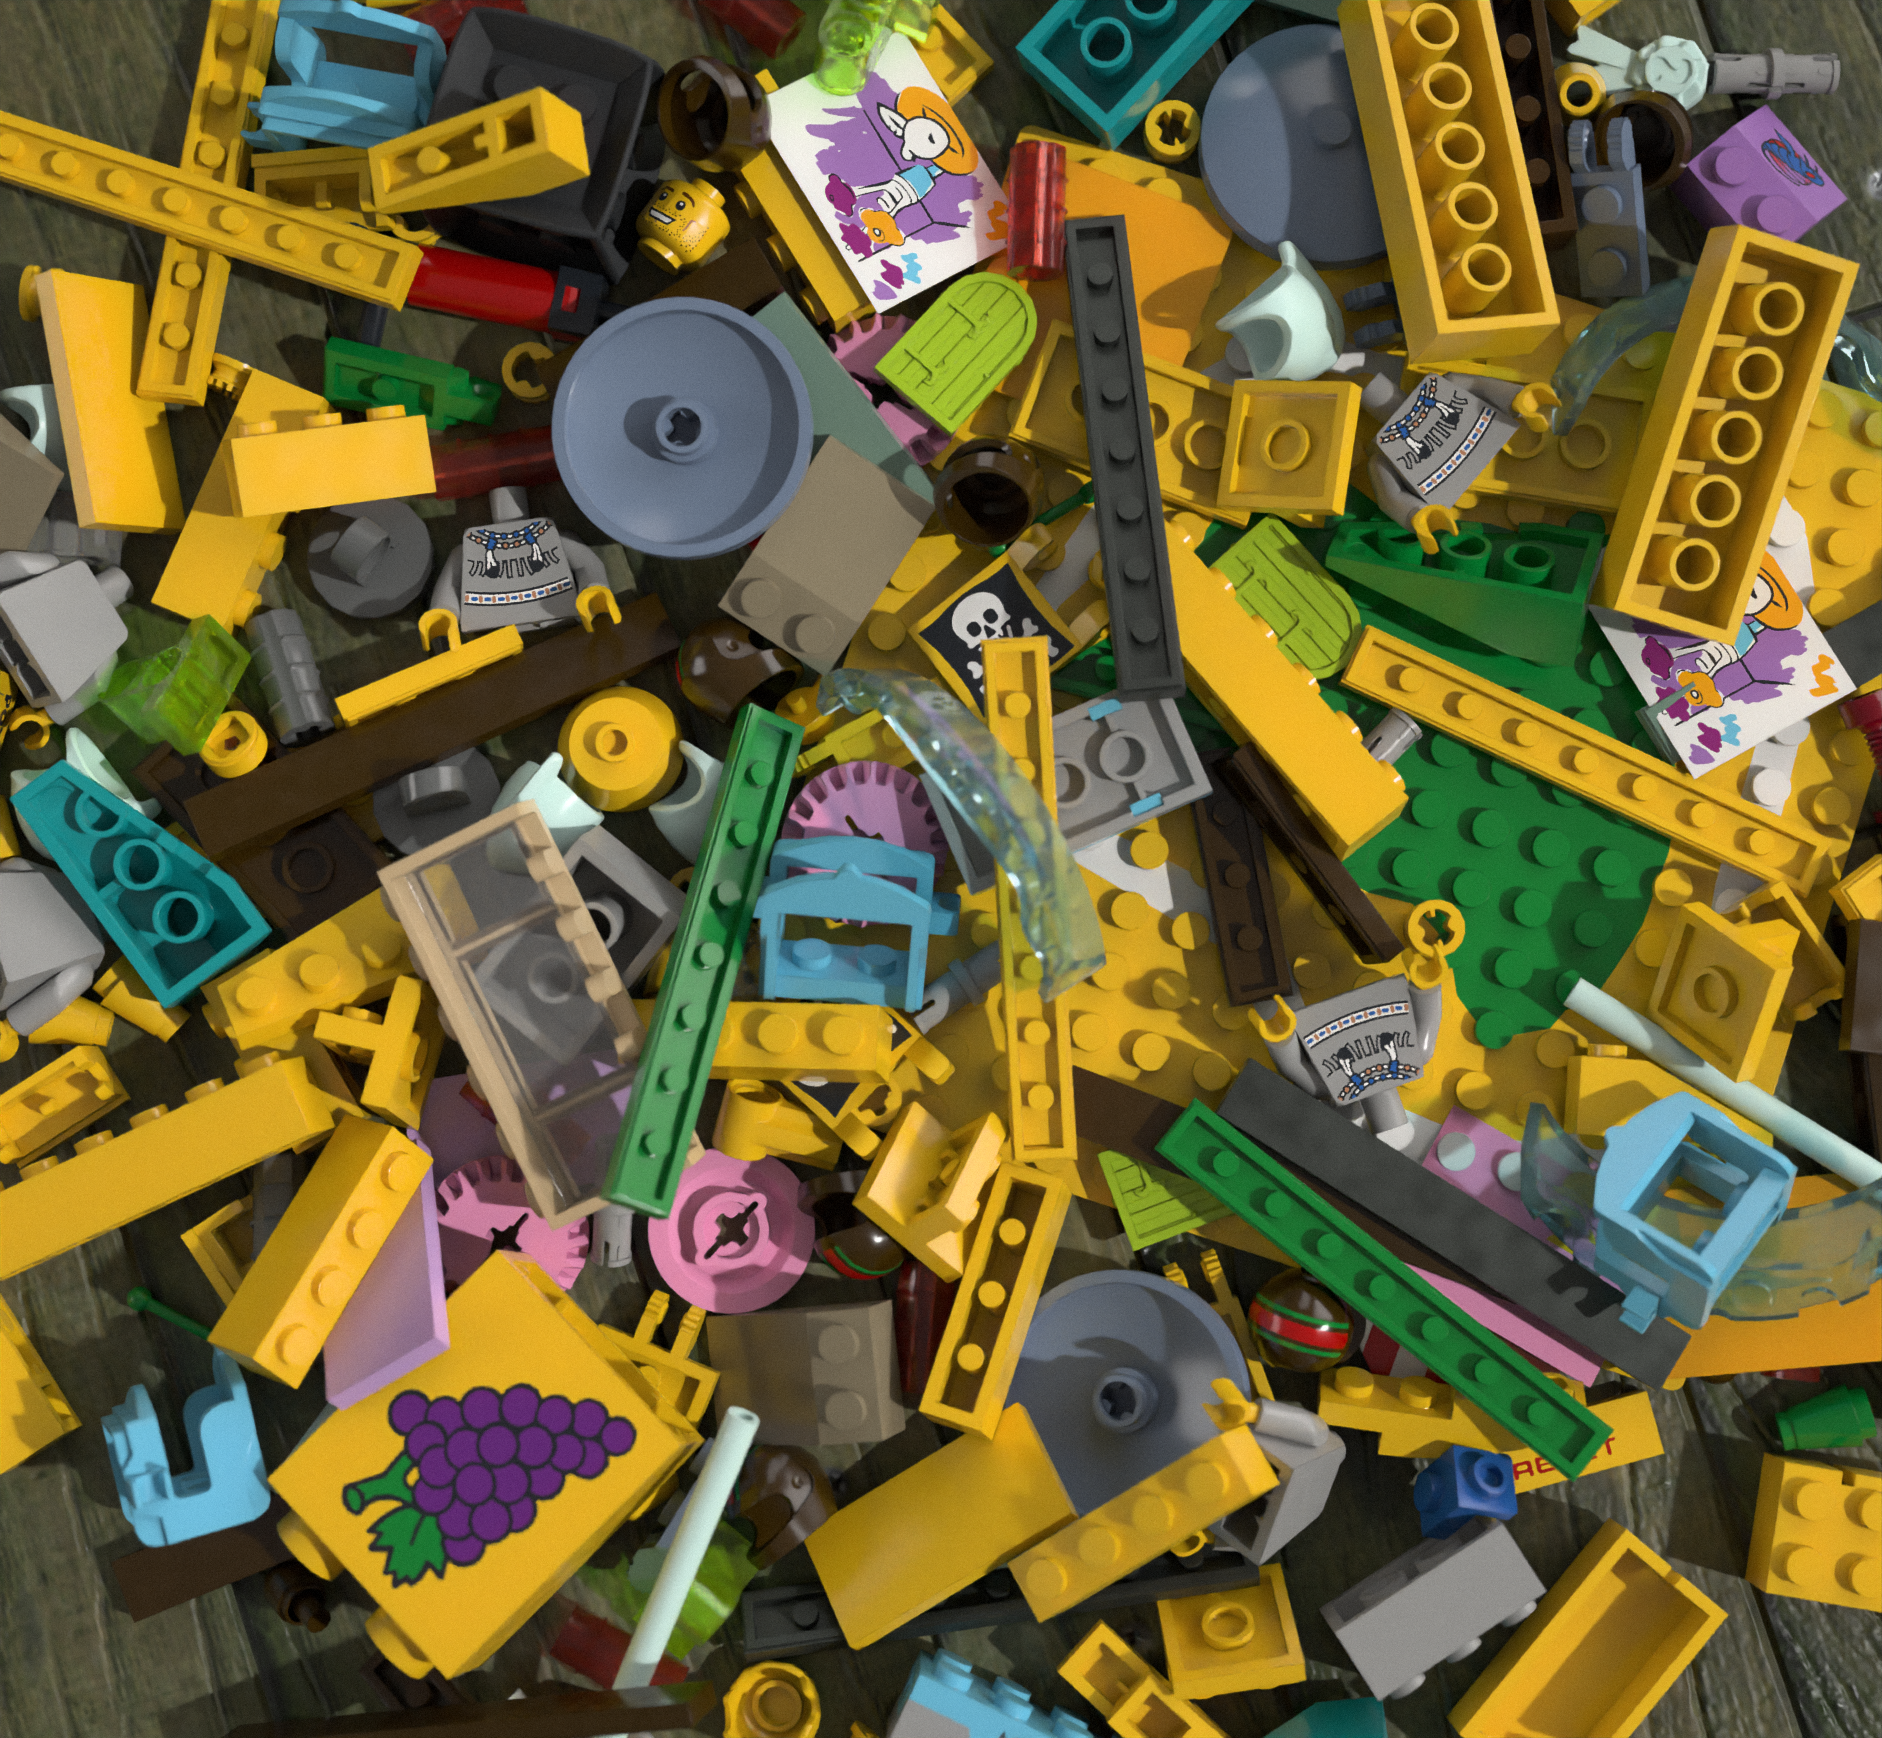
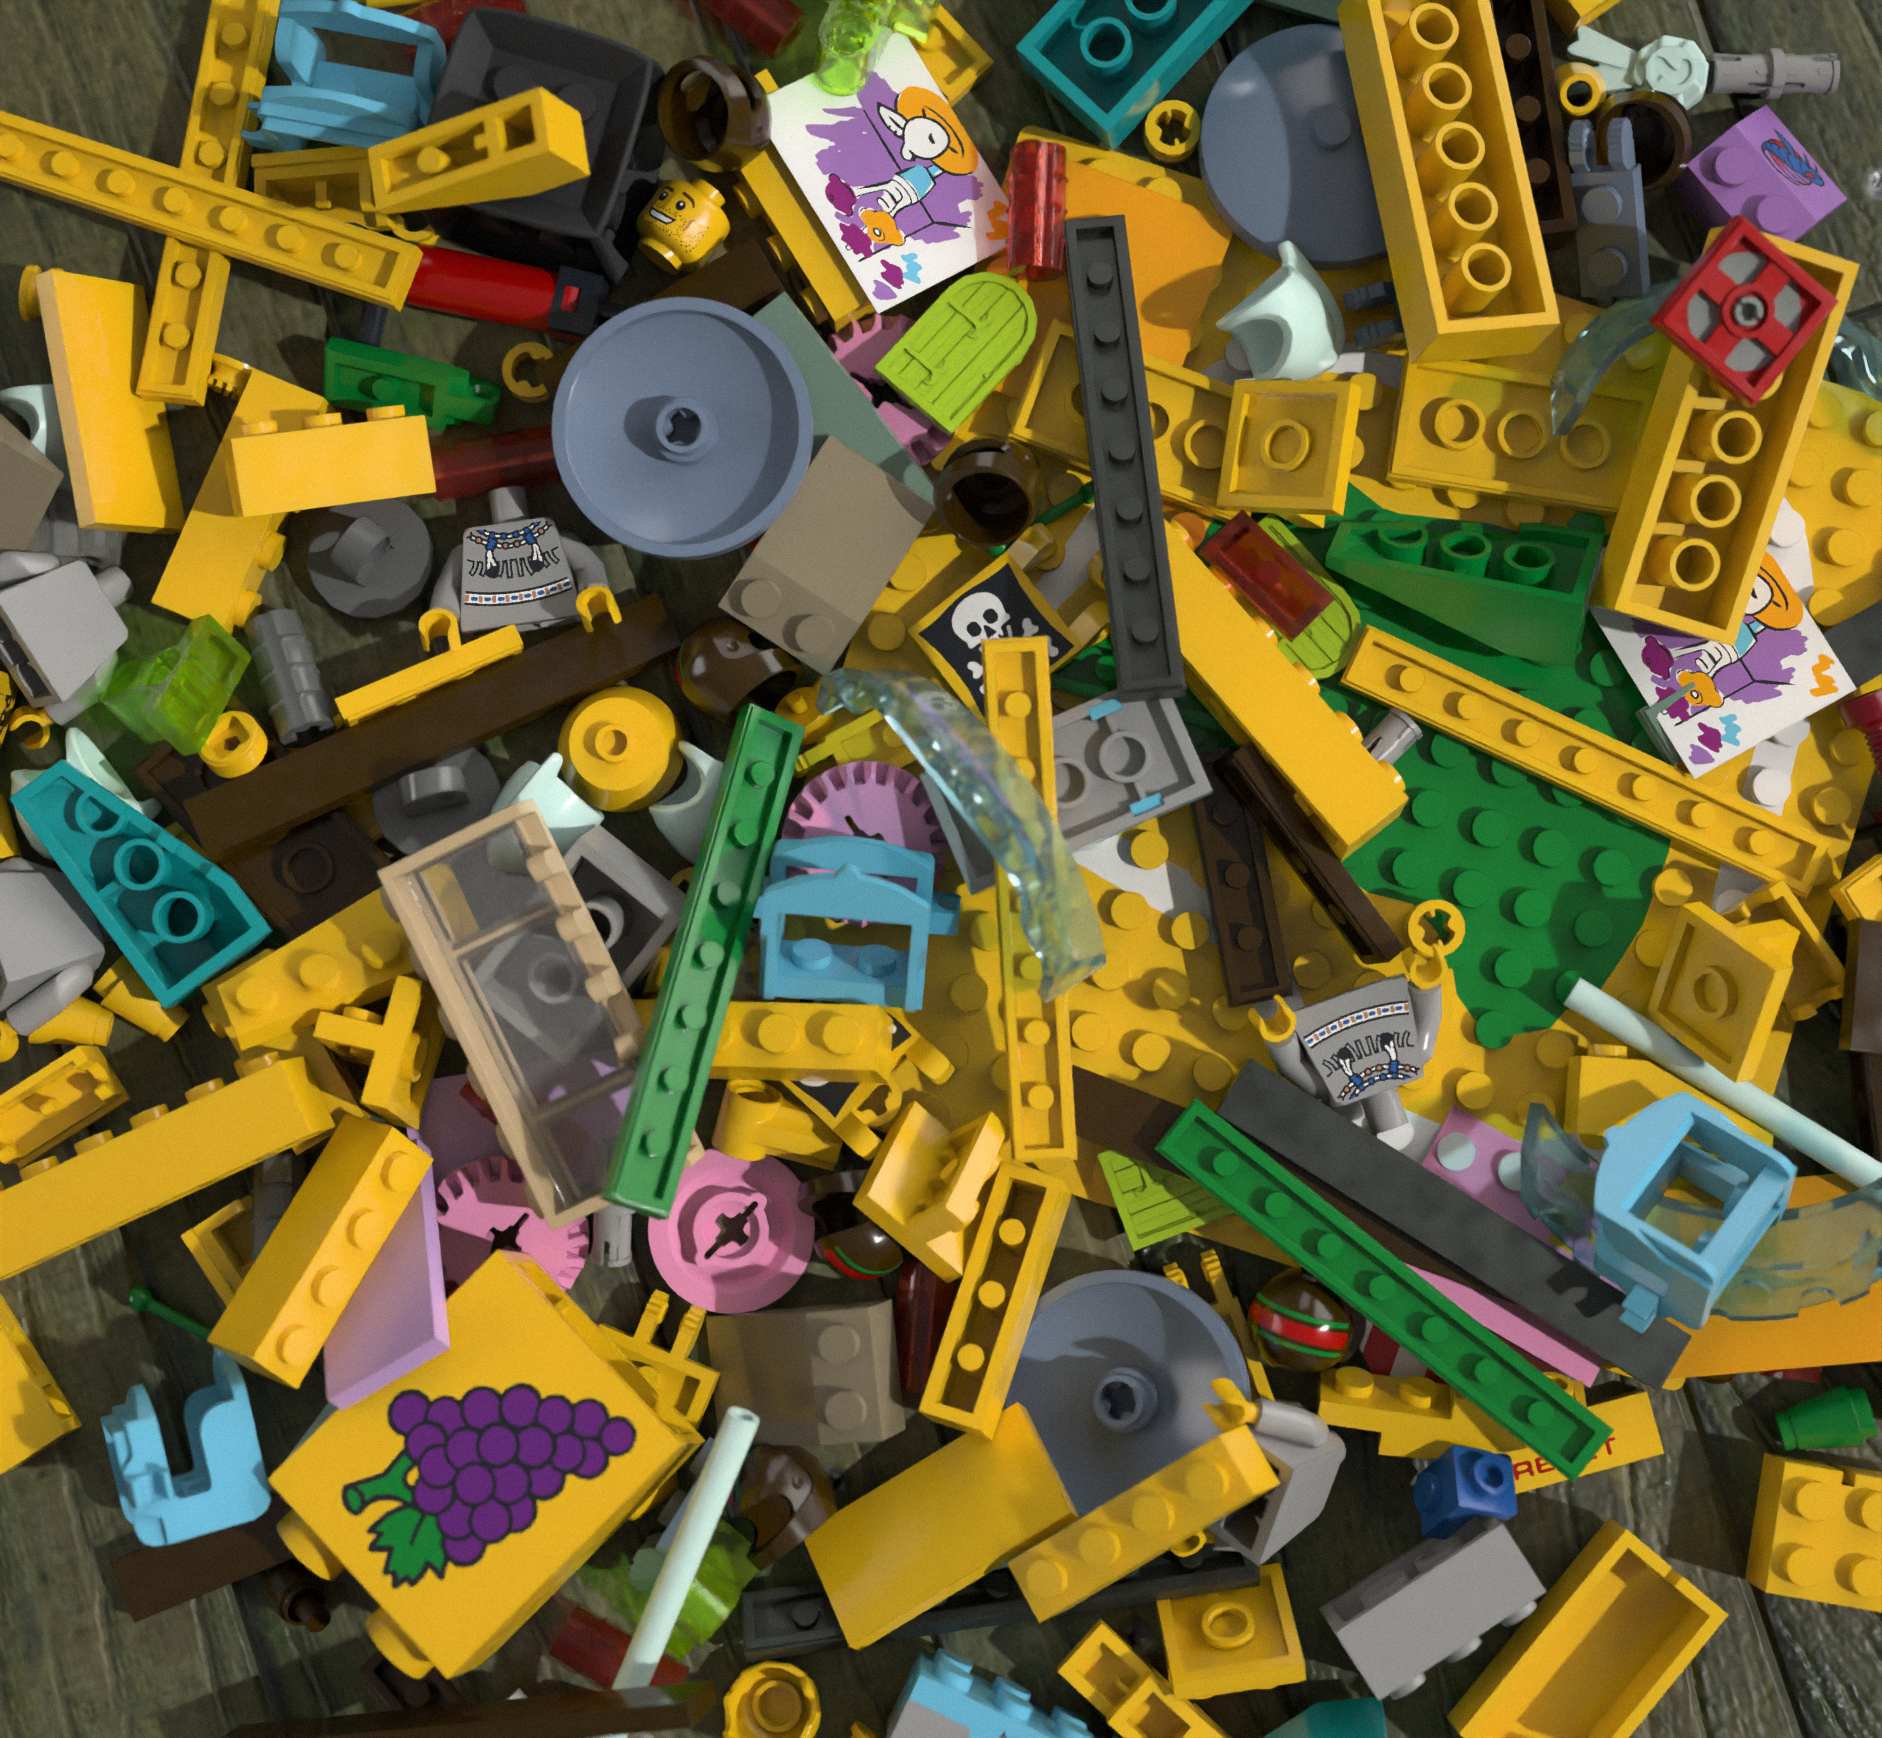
(960, 986): light grey pin -> none
(1266, 575): none -> clear red slope
(1441, 442): light grey torso -> none
(1743, 311): none -> red piece

